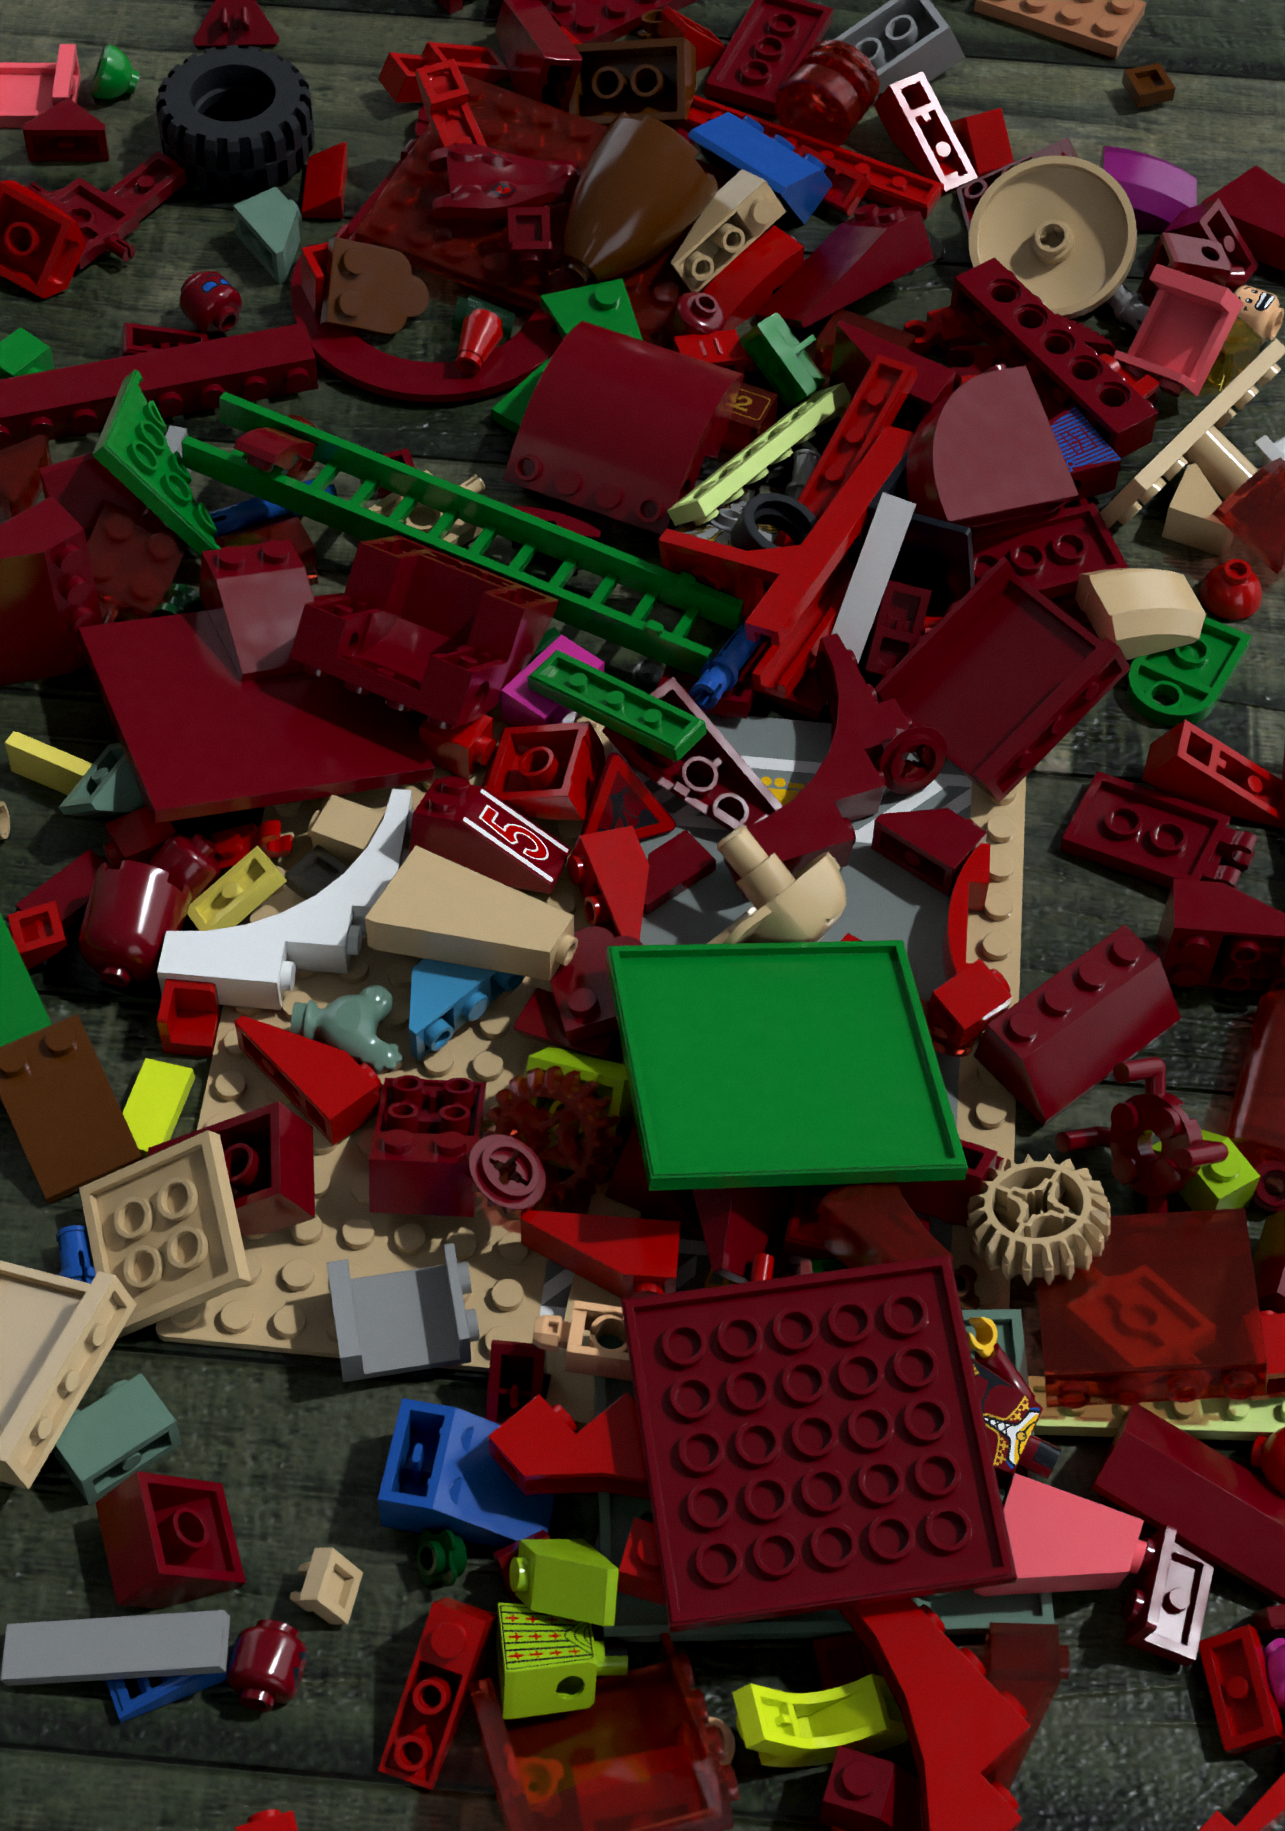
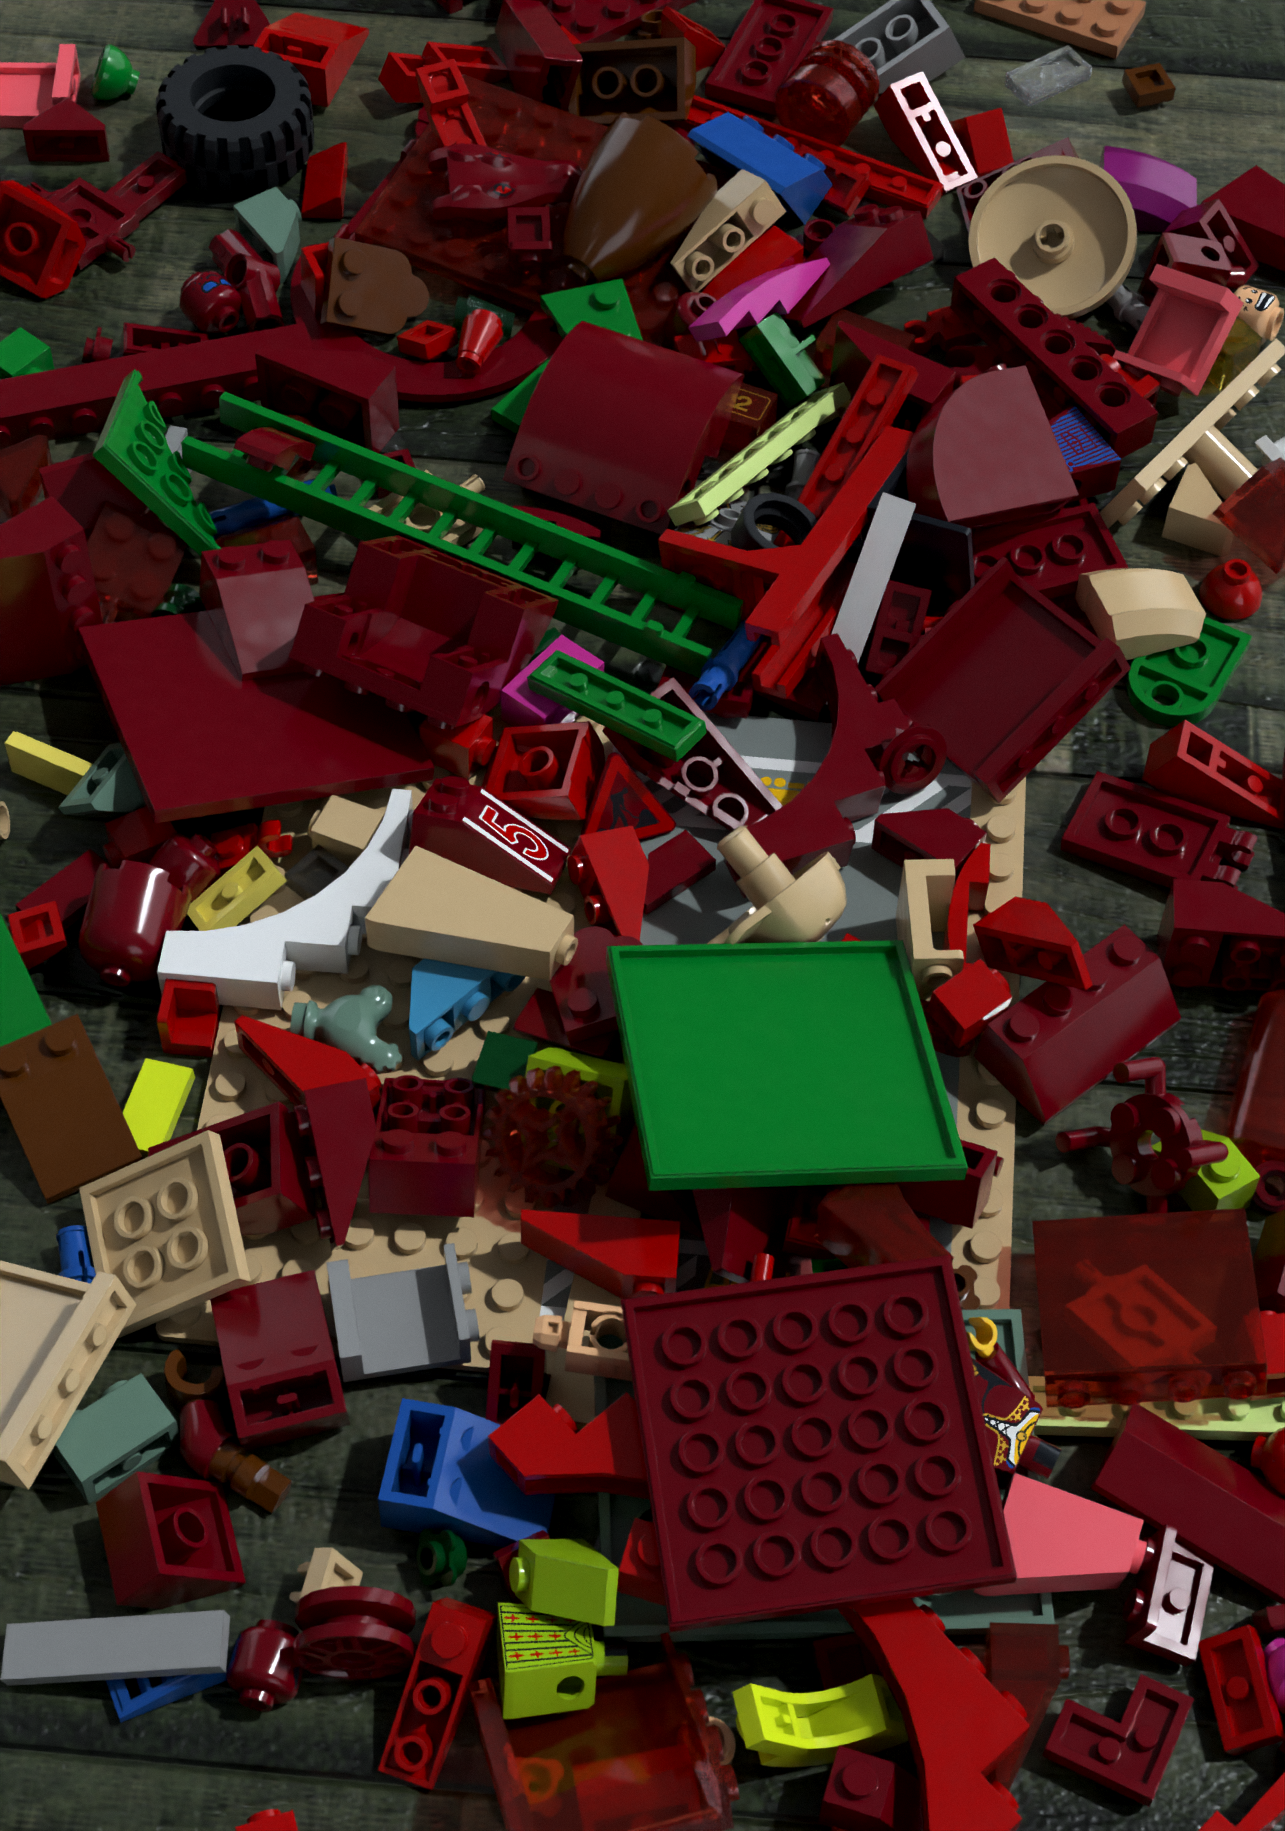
(97, 349): none -> dark red plate
(210, 1446): none -> reddish brown piece
(251, 277): none -> dark red piece
(279, 1361): none -> dark red slope
(317, 48): none -> red slope
(334, 390): none -> dark red slope
(340, 1140): none -> dark red slope
(354, 1632): none -> dark red wheel
(427, 340): none -> red plate
(501, 1060): none -> dark green panel
(525, 1175): dark red gear -> none
(757, 299): none -> dark pink slope
(815, 233): none -> dark red plate
(924, 909): none -> tan panel
(1033, 943): none -> red slope
(1036, 1206): tan gear -> none
(1048, 76): none -> clear plate
(1124, 1754): none -> dark red plate

